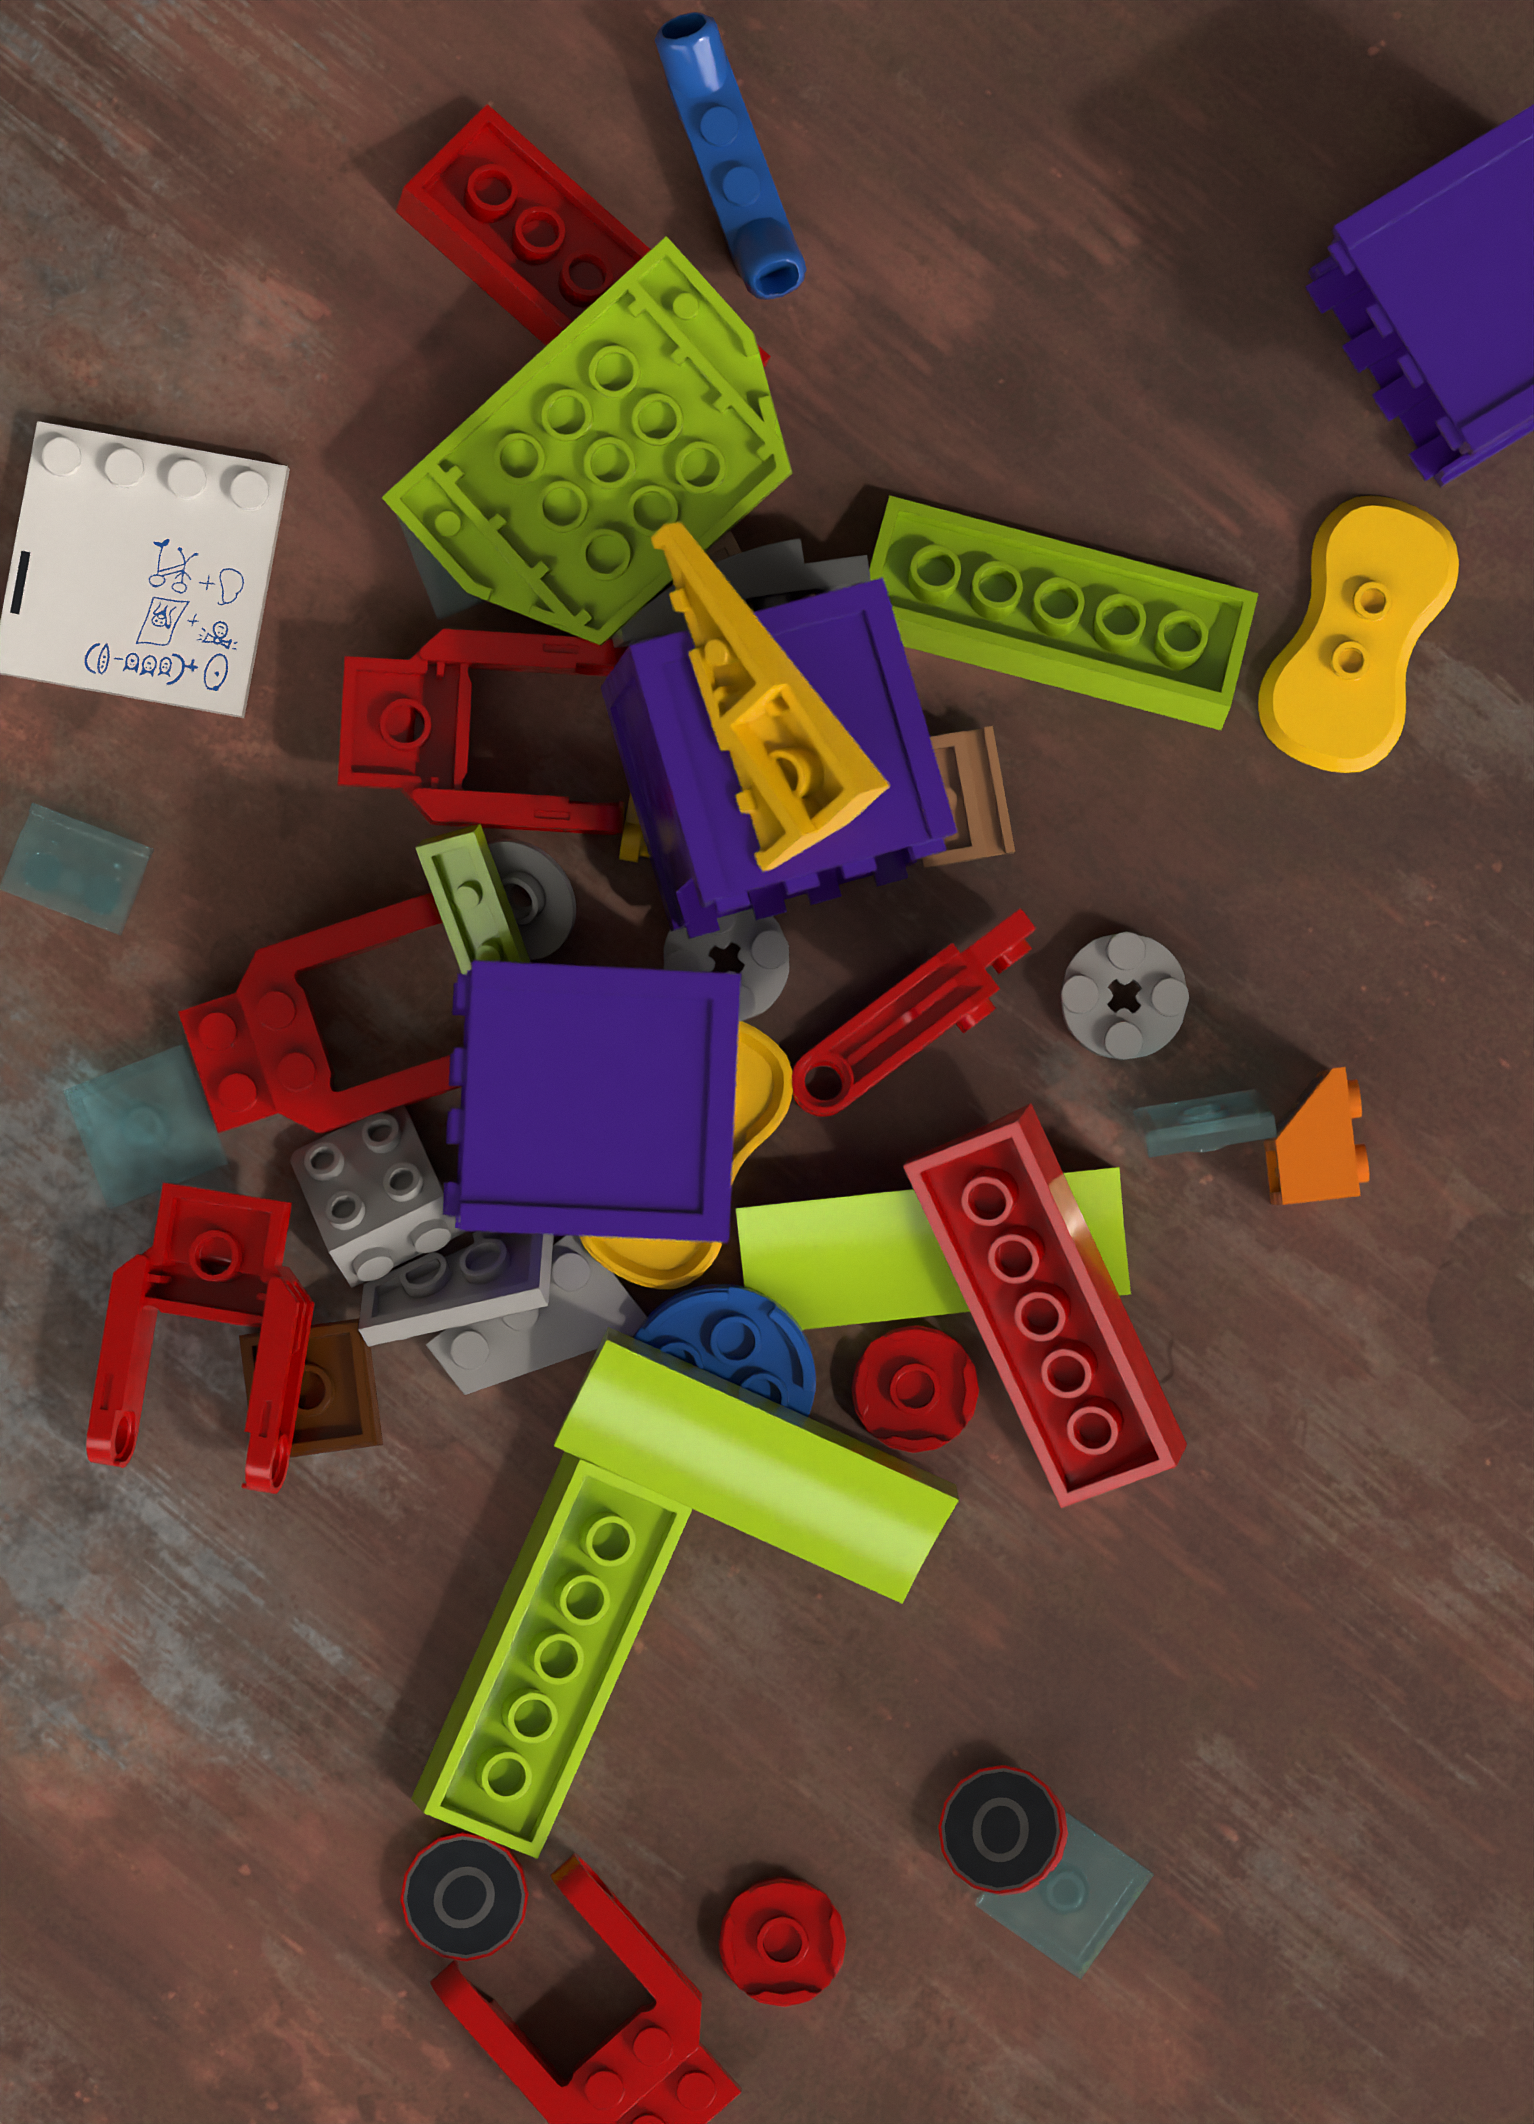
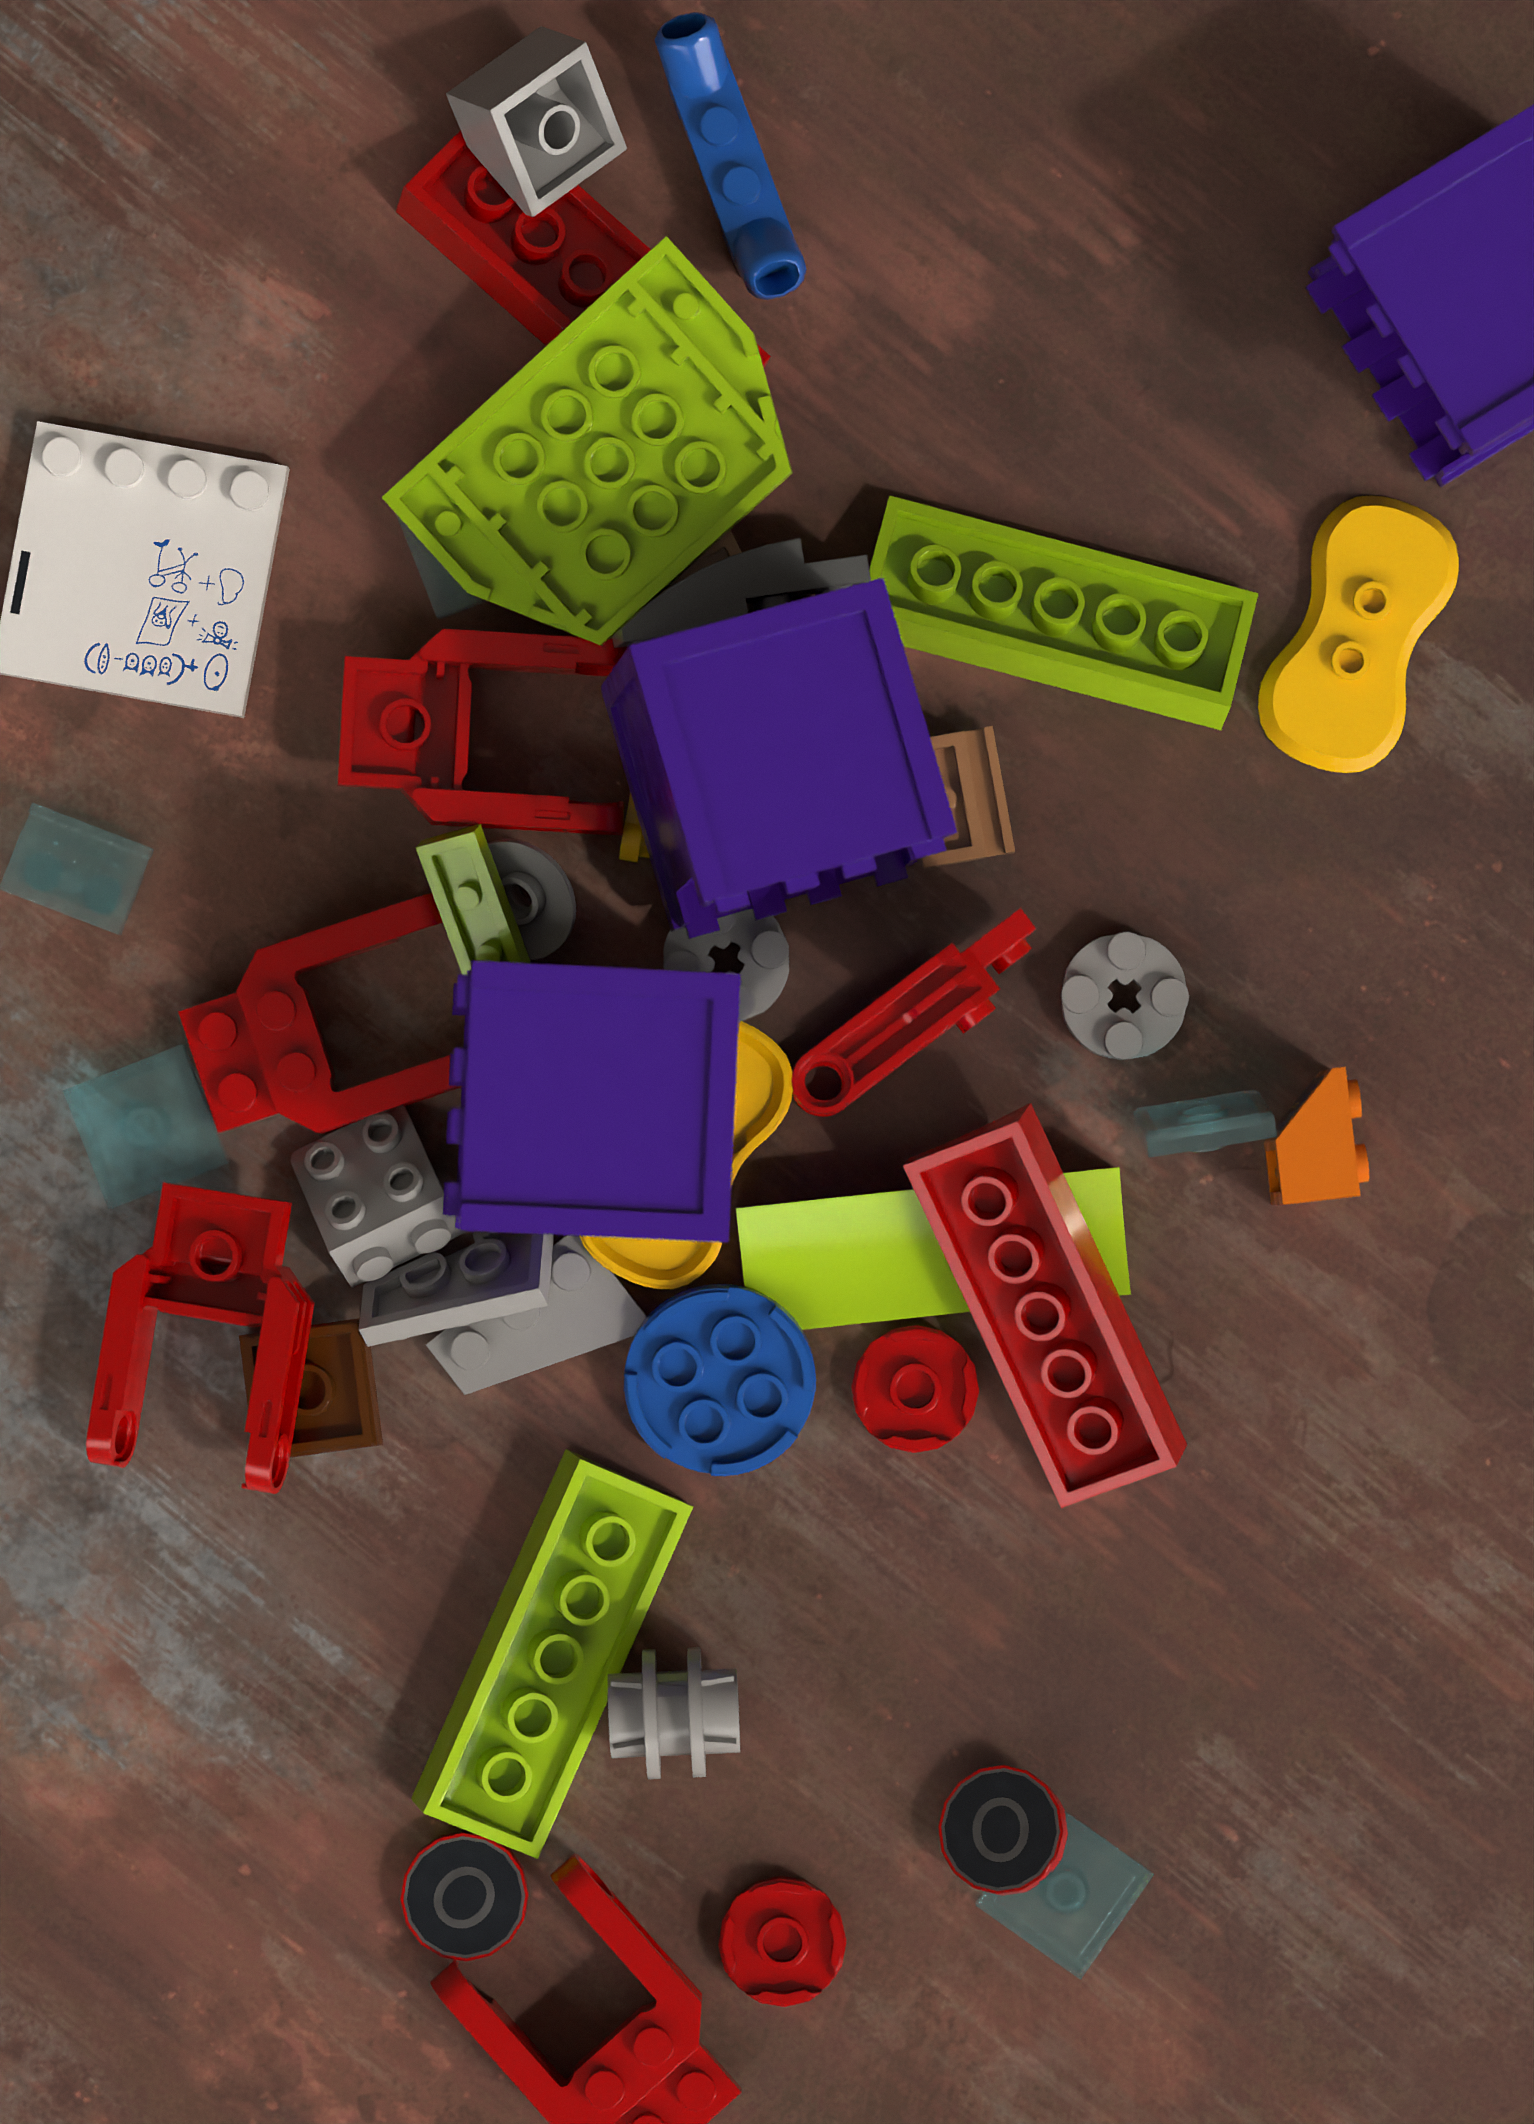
(538, 118): none -> light grey slope
(673, 1713): none -> light grey piece
(756, 1465): lime arch -> none
(787, 747): yellow wedge -> none

